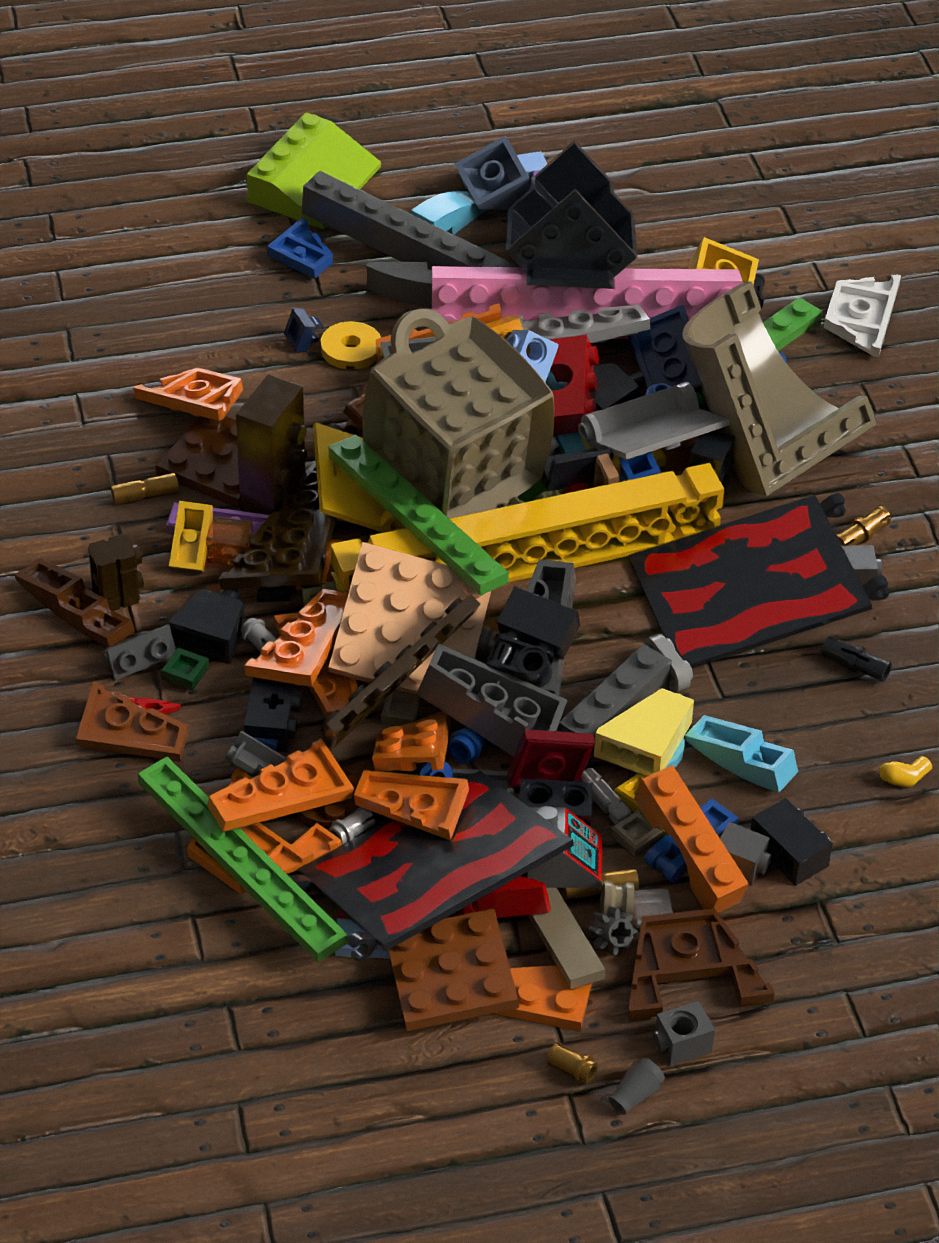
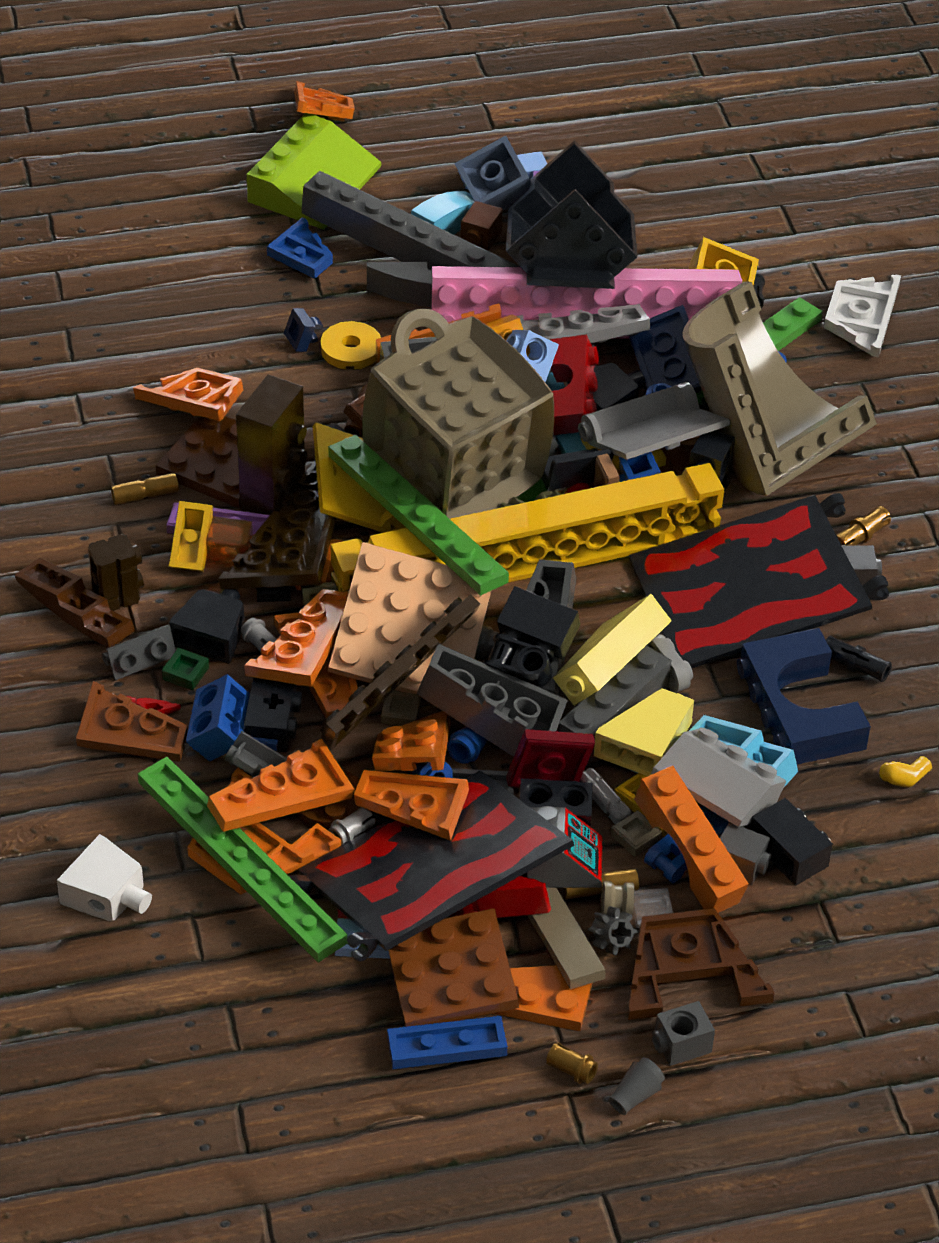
(103, 882): none -> white torso
(217, 717): none -> blue brick
(323, 103): none -> orange wing
(447, 1042): none -> blue plate
(482, 225): none -> reddish brown brick
(611, 649): none -> light yellow slope
(723, 776): none -> light grey slope
(809, 732): none -> dark blue arch

